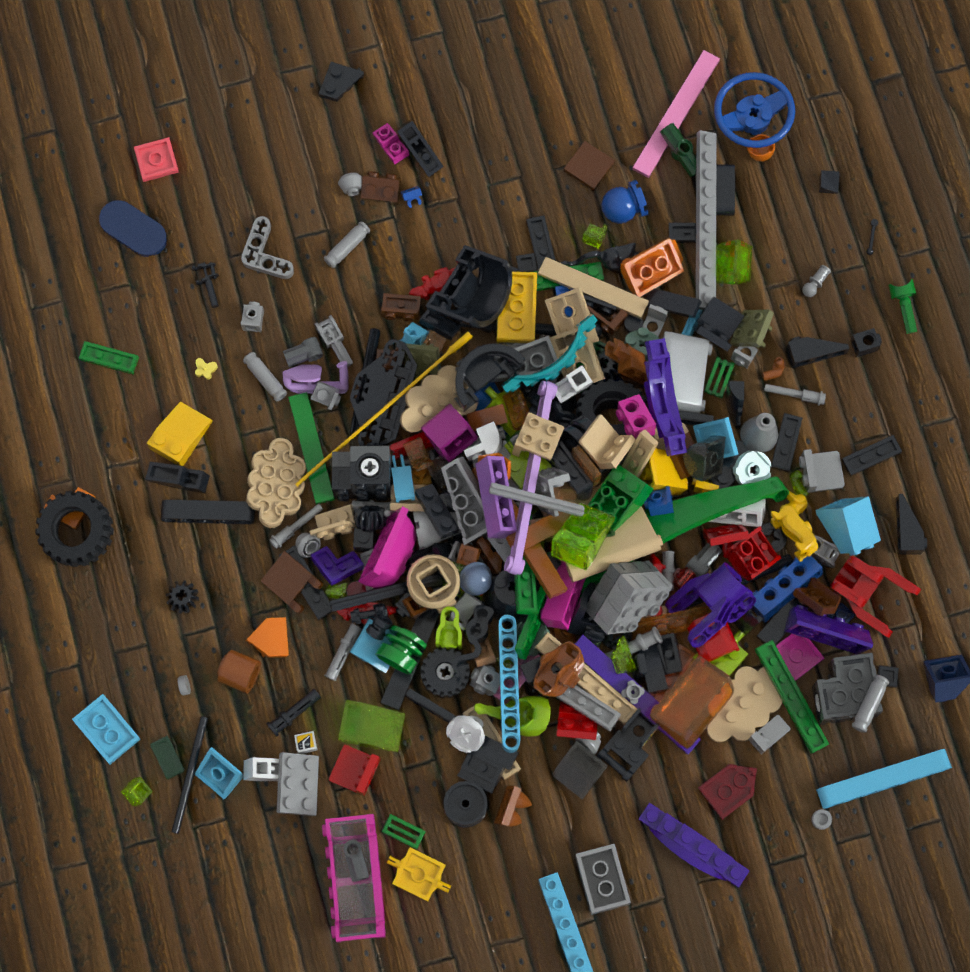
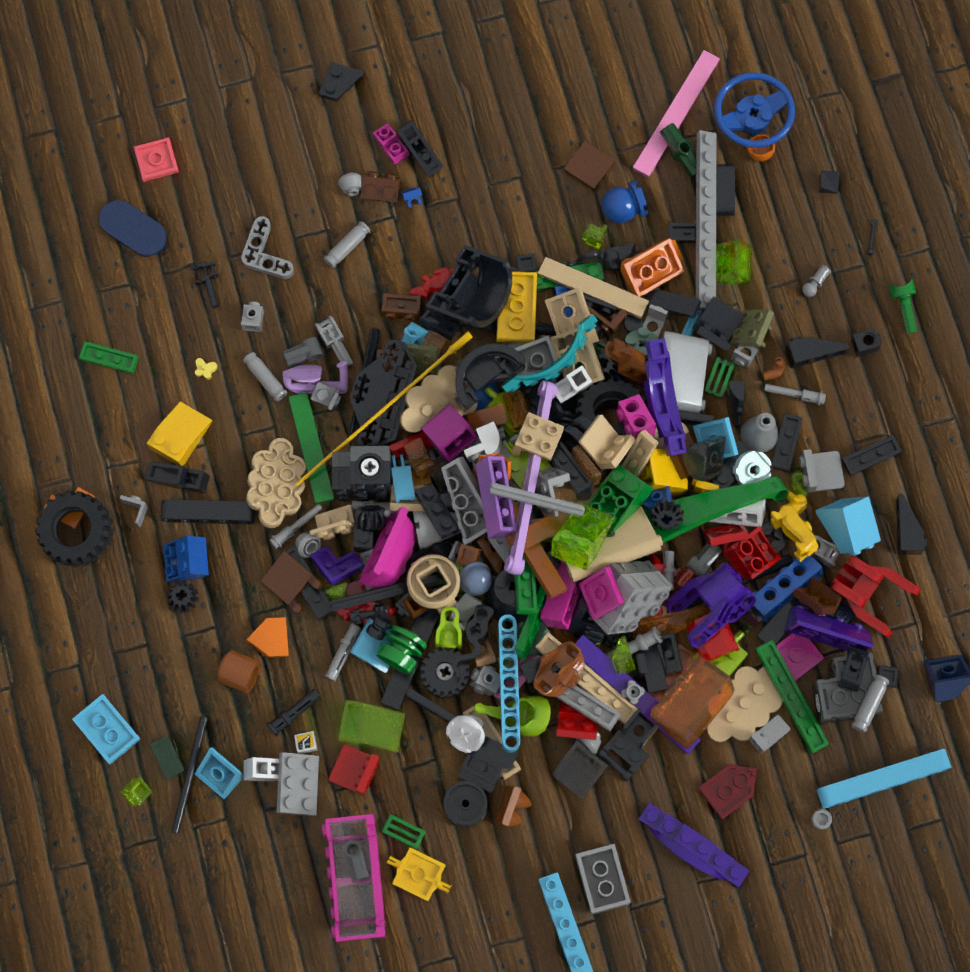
(136, 502): none -> light grey bracket
(184, 685): light grey tile -> none
(186, 559): none -> blue slope
(540, 239): black tile -> none
(601, 593): none -> dark pink tile
(674, 511): none -> black gear
(853, 669): none -> black slope

